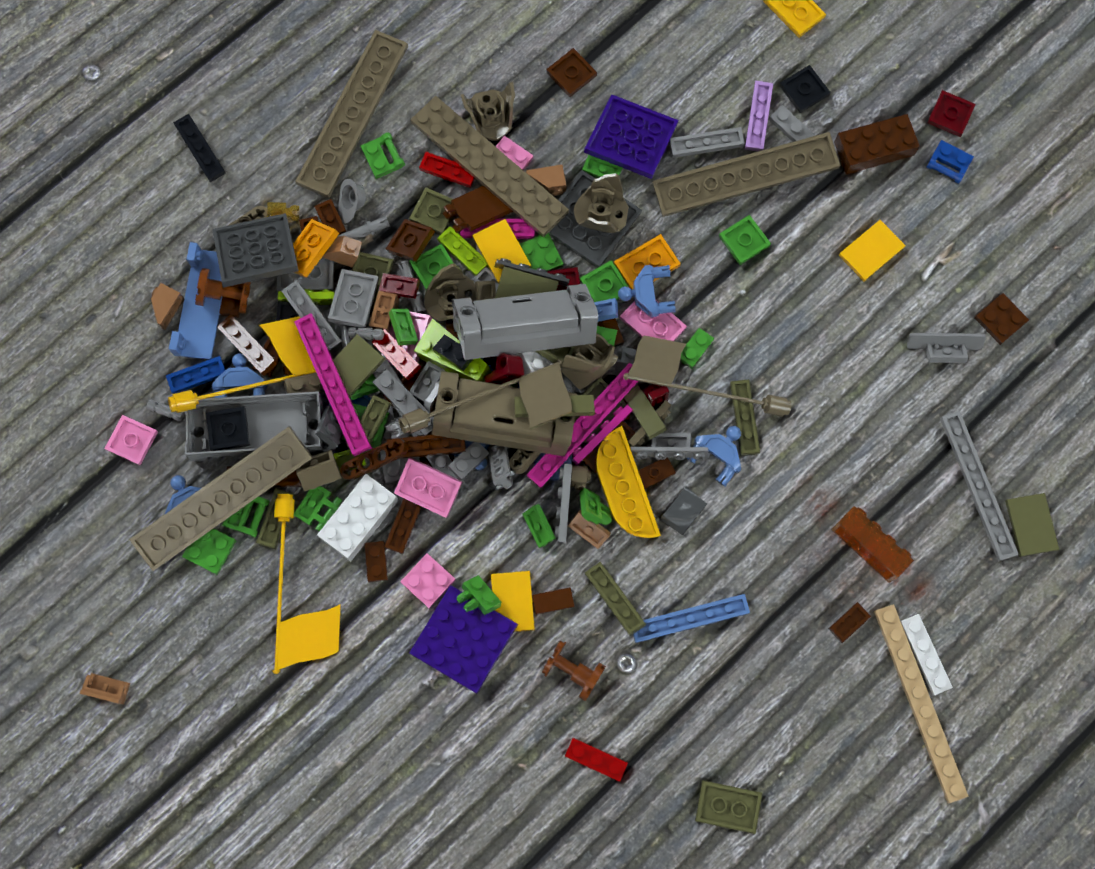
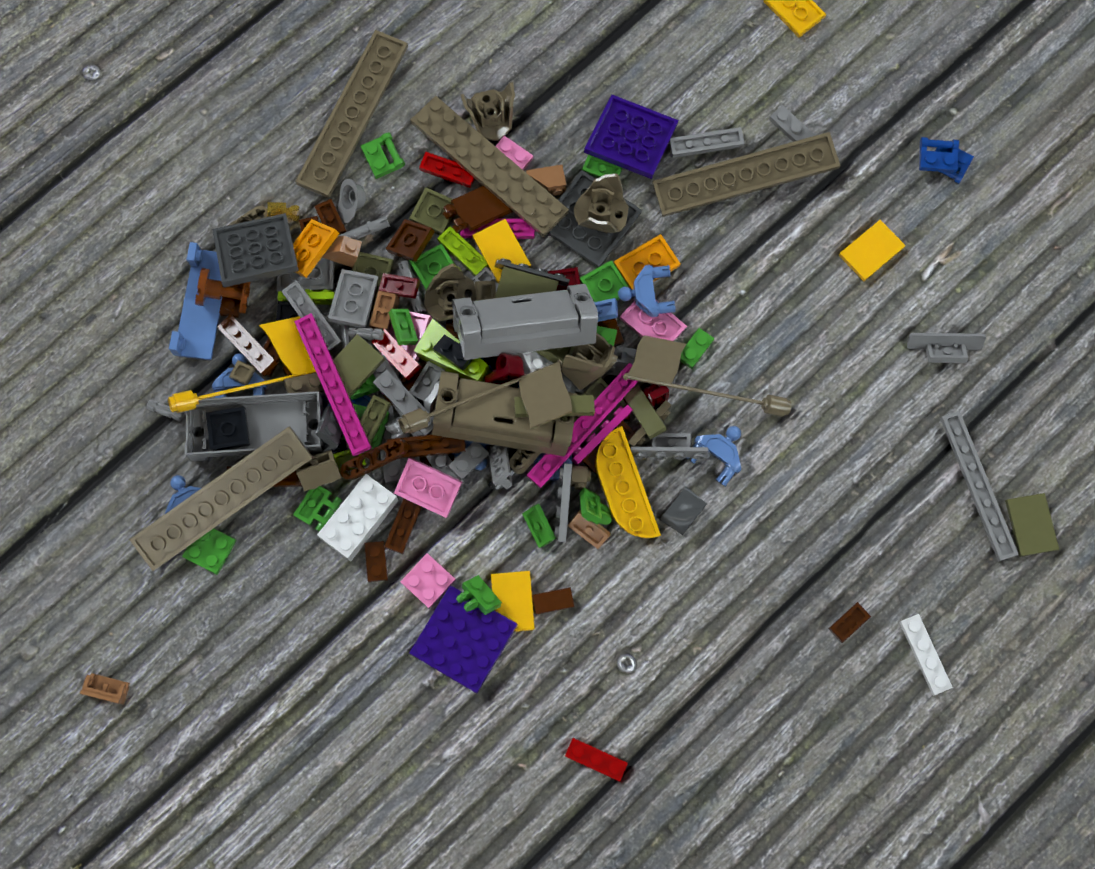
(131, 440): bright pink plate -> none
(165, 304): medium nougat slope -> none
(195, 375): blue plate -> none
(199, 148): black plate -> none
(238, 519): bright green plate -> none
(242, 373): none -> dark tan tile
(271, 528): olive tile -> none
(305, 635): yellow flag -> none
(542, 253): bright green plate -> none
(571, 72): reddish brown plate -> none
(580, 674): dark orange piece -> none
(615, 599): olive tile -> none
(656, 472): reddish brown plate -> none
(692, 618): medium blue plate -> none
(728, 807): olive tile -> none
(744, 239): bright green plate -> none
(745, 418): olive tile -> none
(758, 116): lavender plate -> none
(804, 89): black plate -> none
(872, 544): clear orange brick -> none
(876, 144): reddish brown brick -> none
(921, 704): tan plate -> none
(936, 160): none -> blue plate
(951, 113): dark red plate -> none
(1001, 318): reddish brown plate -> none

